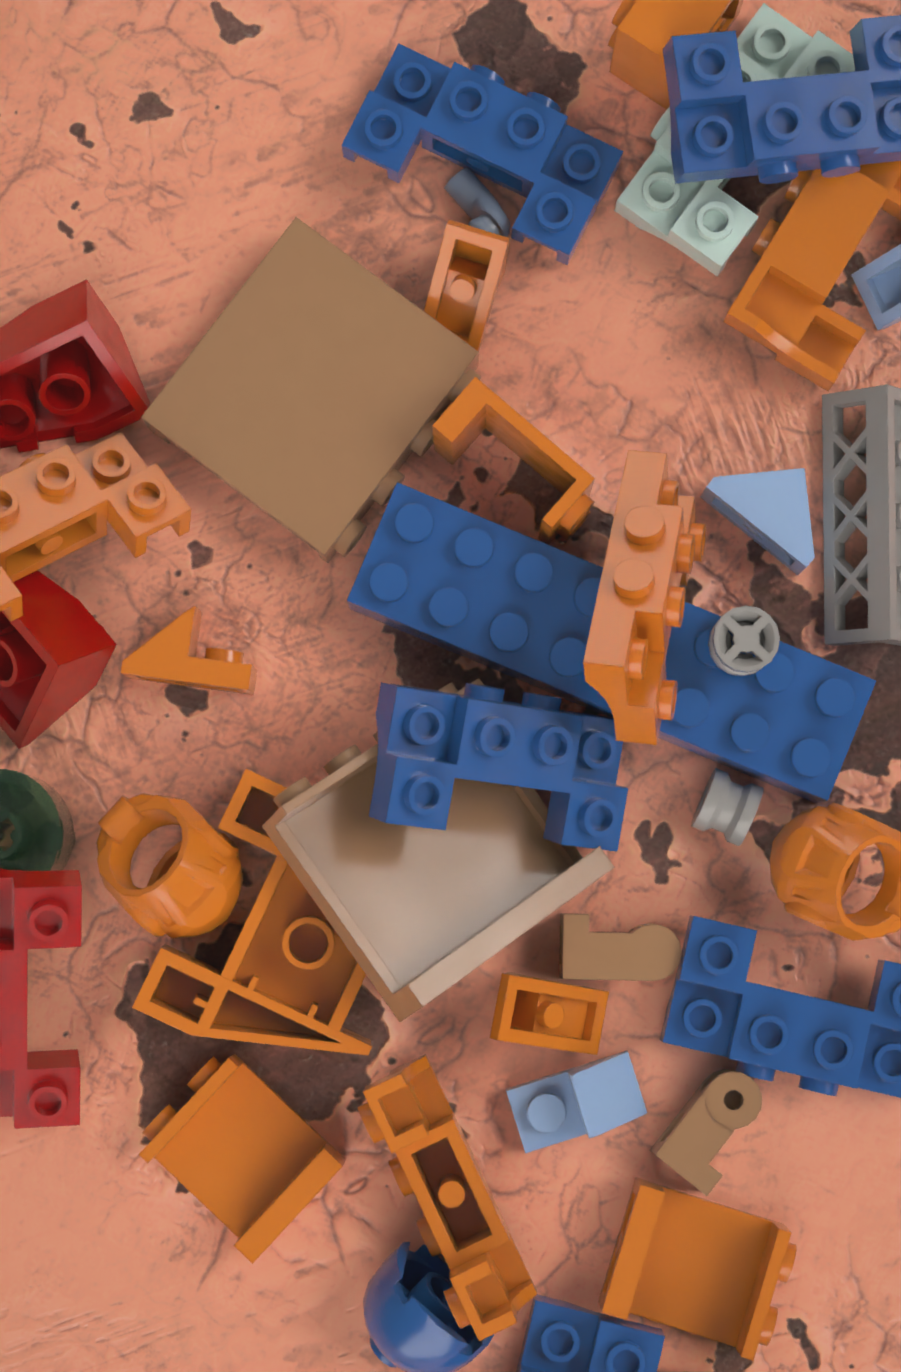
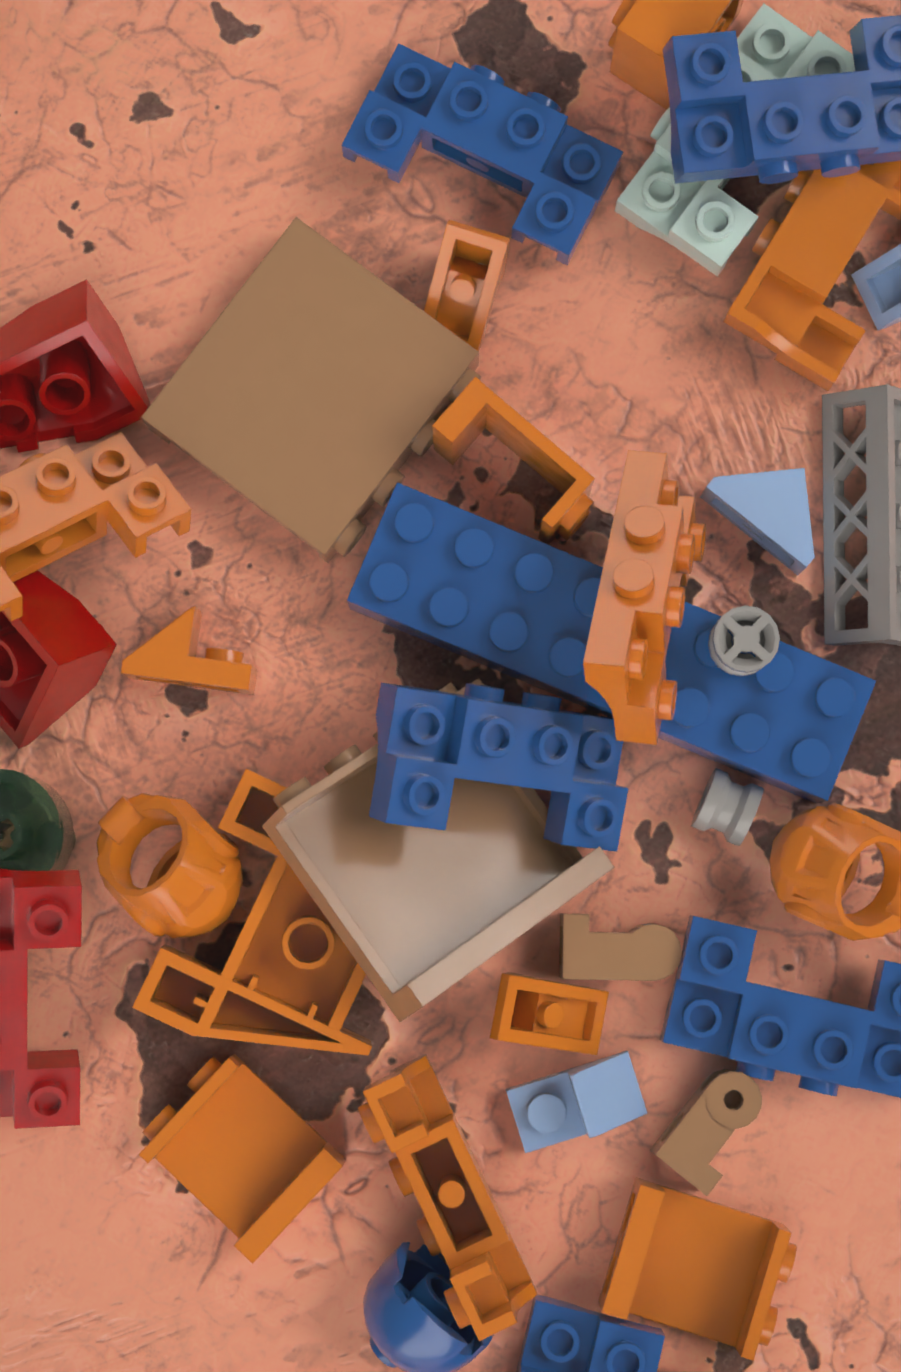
(478, 203): sand blue arm -> none

